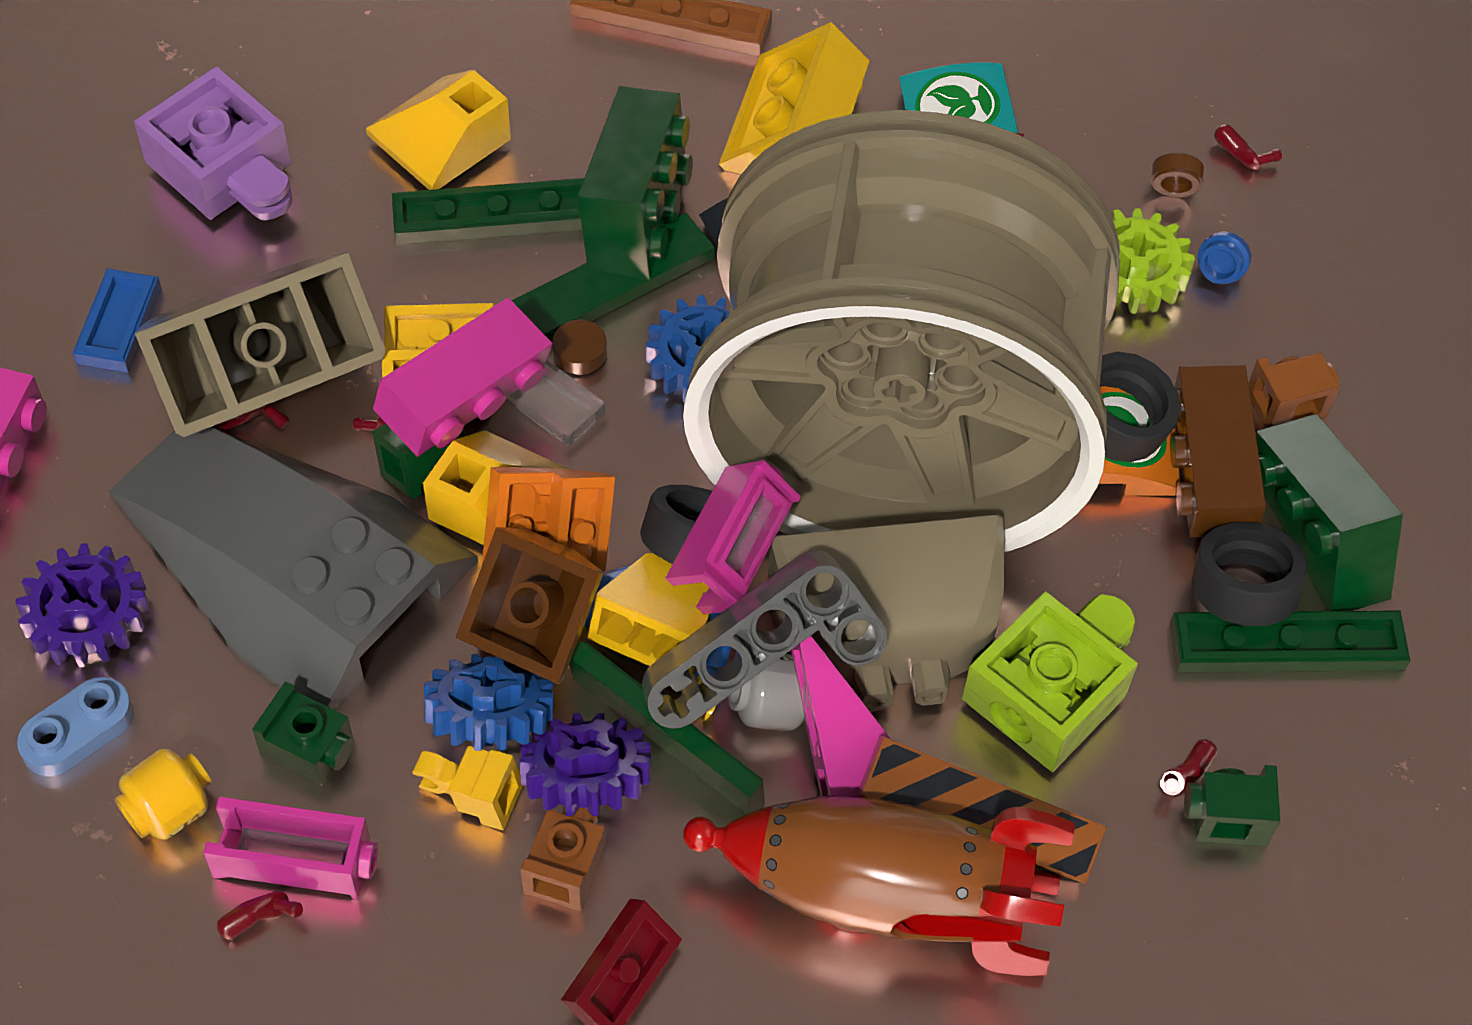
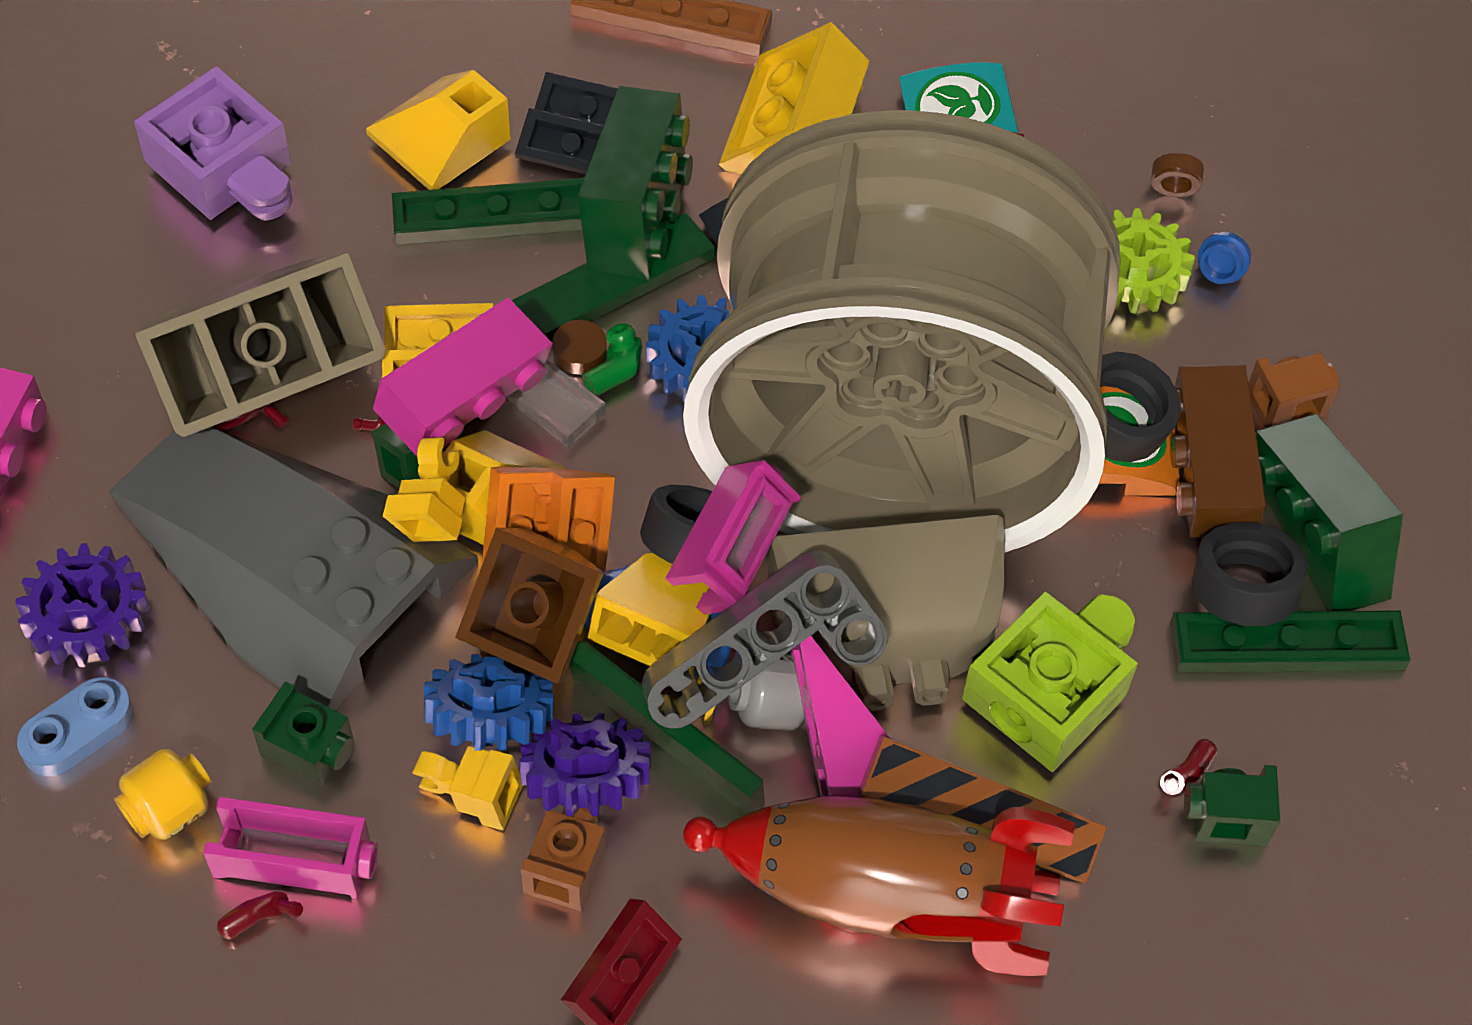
(117, 312): blue tile -> none
(430, 505): none -> yellow piece
(565, 123): none -> black slope
(621, 360): none -> green arm
(1239, 149): dark red piece -> none

